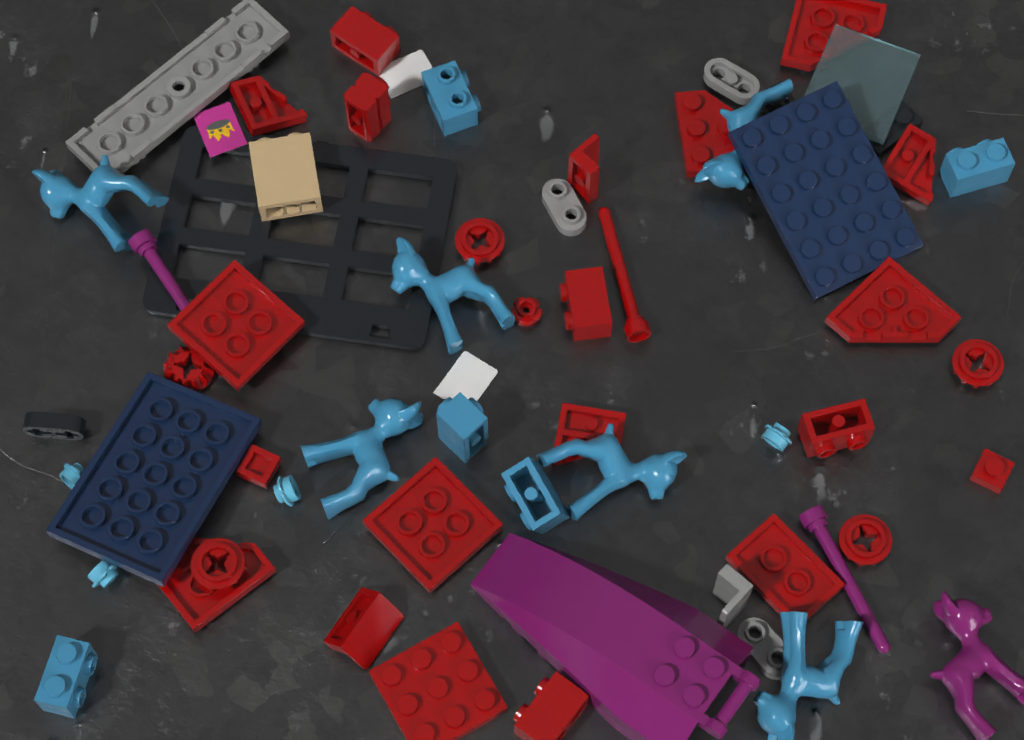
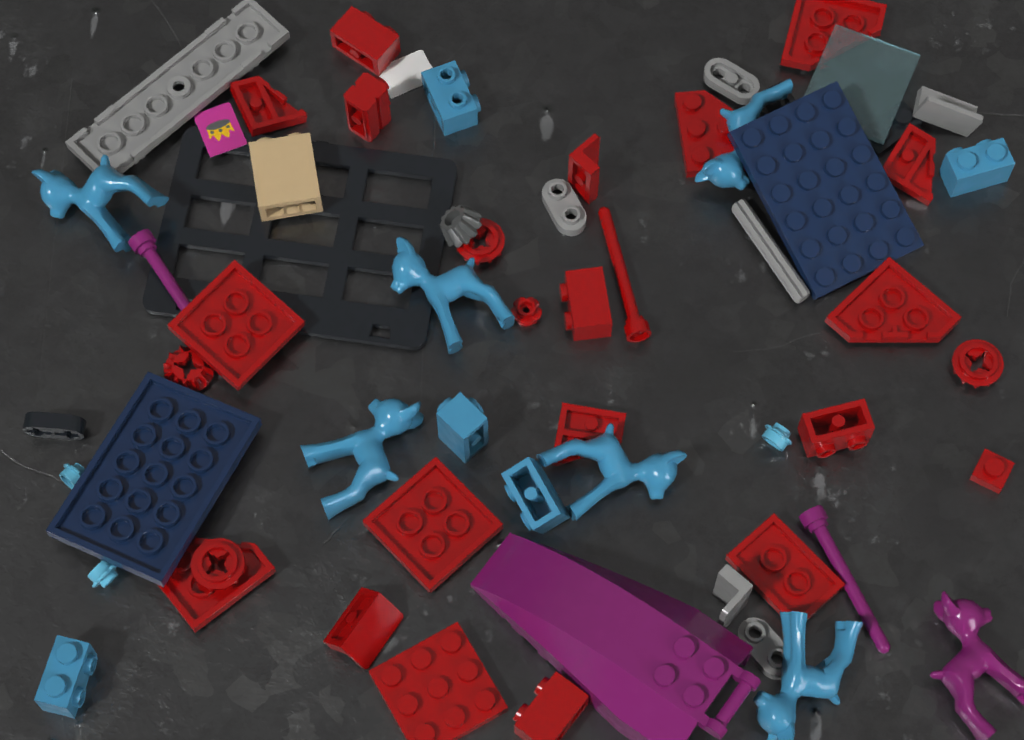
(259, 466): red plate -> none
(287, 490): medium azure plate -> none
(460, 225): none -> dark grey piece
(466, 376): white sticker -> none
(770, 251): none -> light grey axle
(871, 528): red gear -> none
(946, 112): none -> light grey panel

